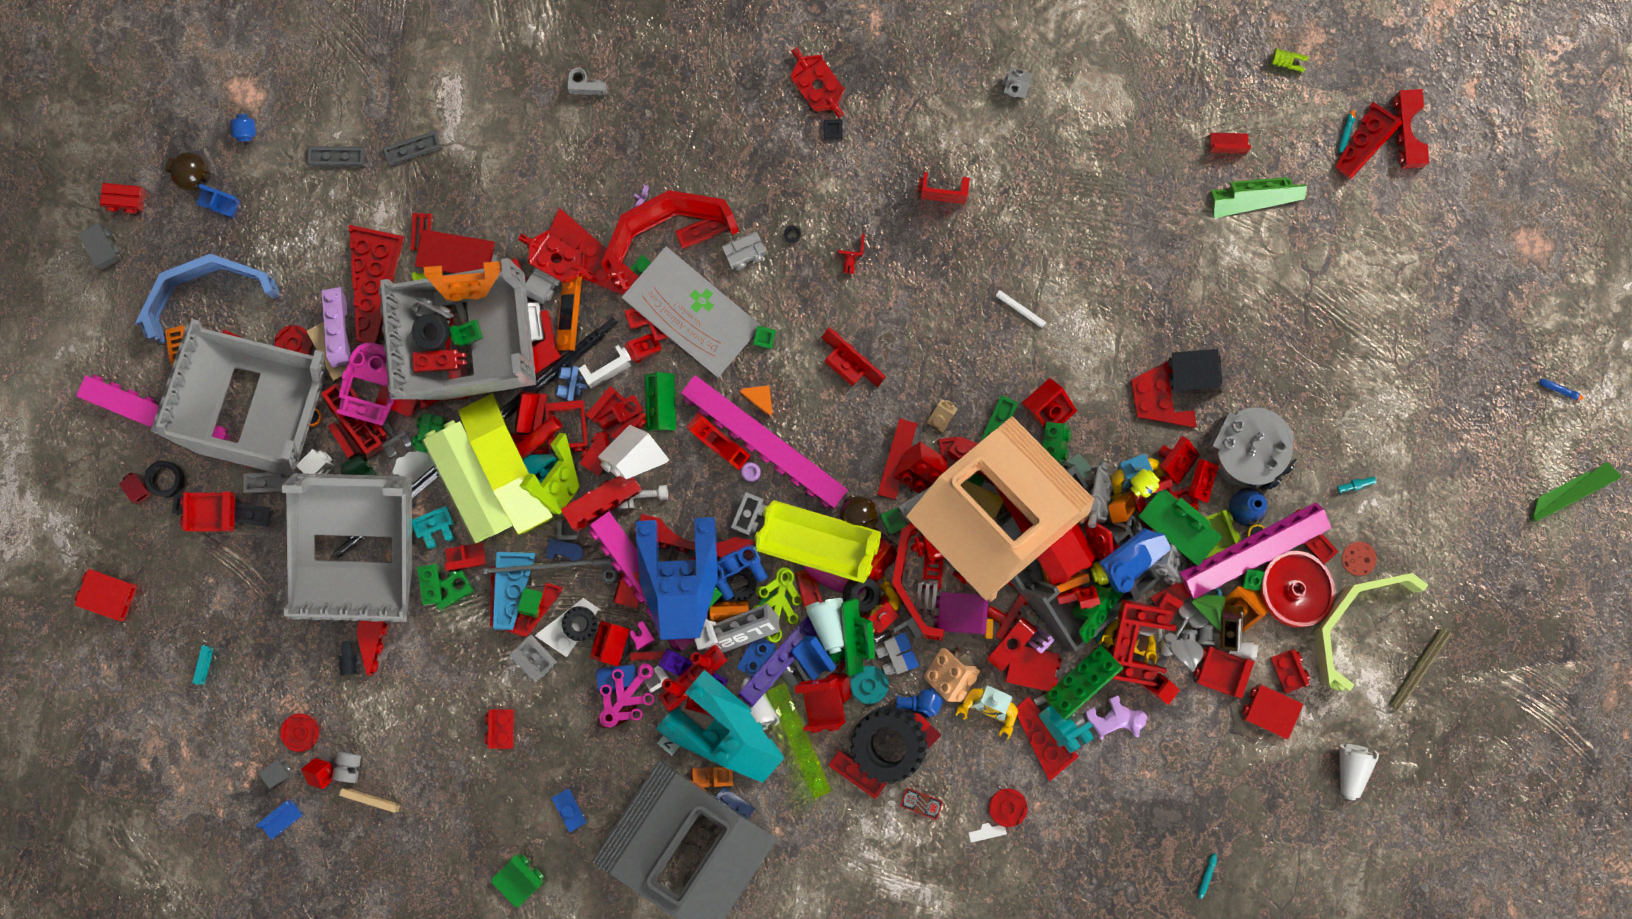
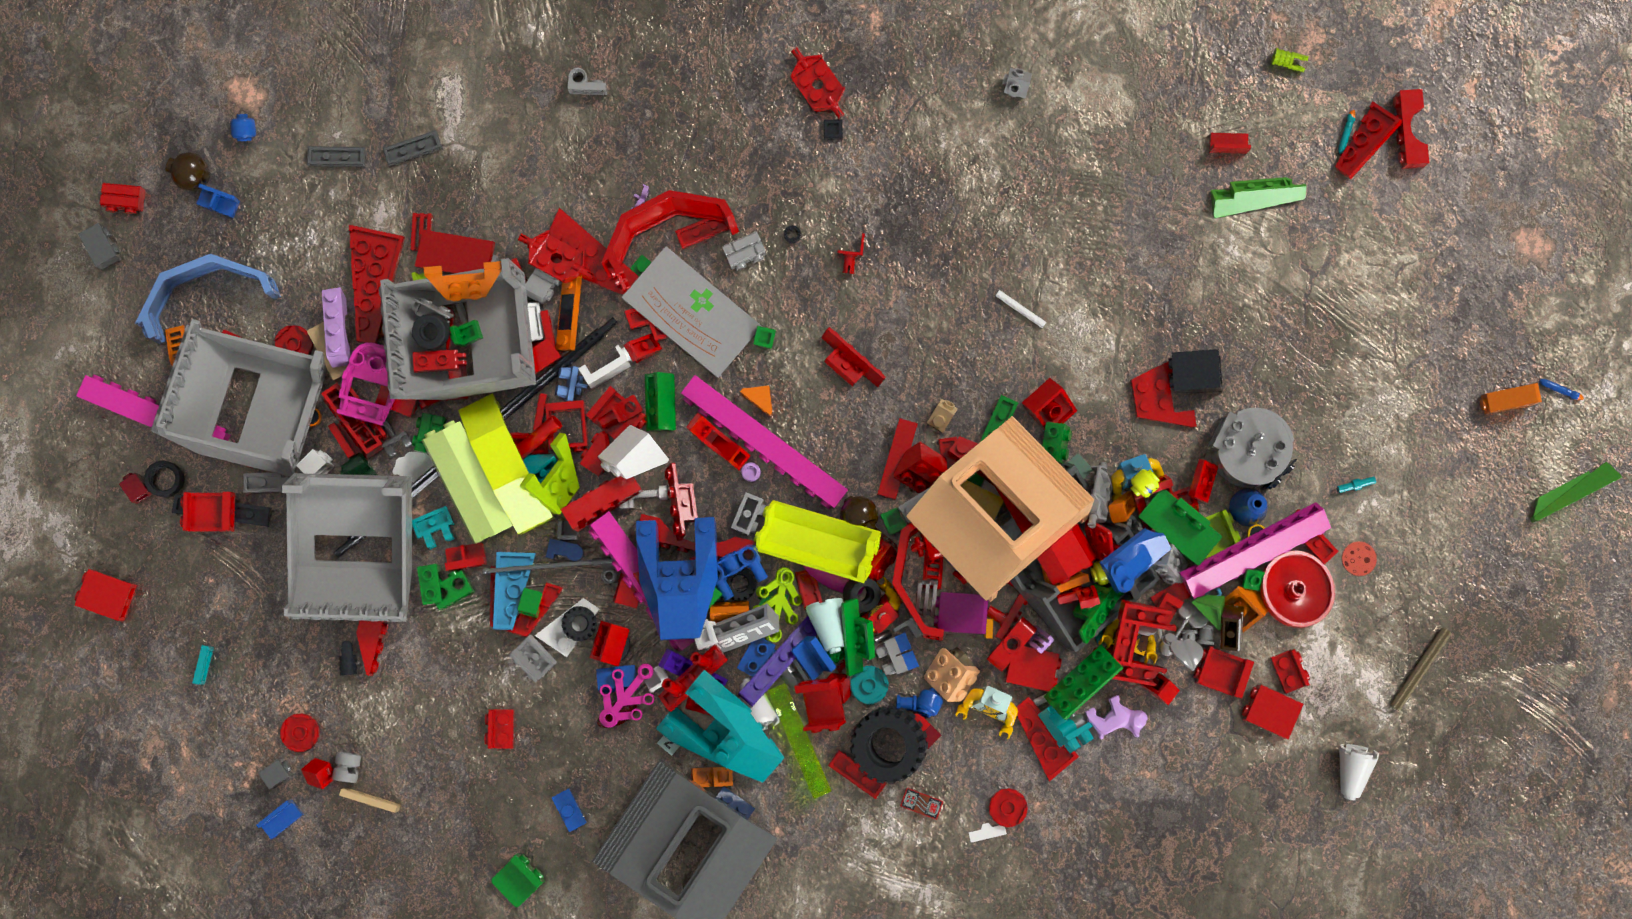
(526, 412): red brick -> none
(645, 637): dark pink hinge -> none
(646, 655): red tile -> none
(683, 502): none -> bracket
(941, 194): red panel -> none
(1179, 459): red tile -> none
(1207, 875): teal piece -> none
(1247, 651): white cone -> none
(1327, 672): yellowish green panel -> none
(1510, 398): none -> orange slope

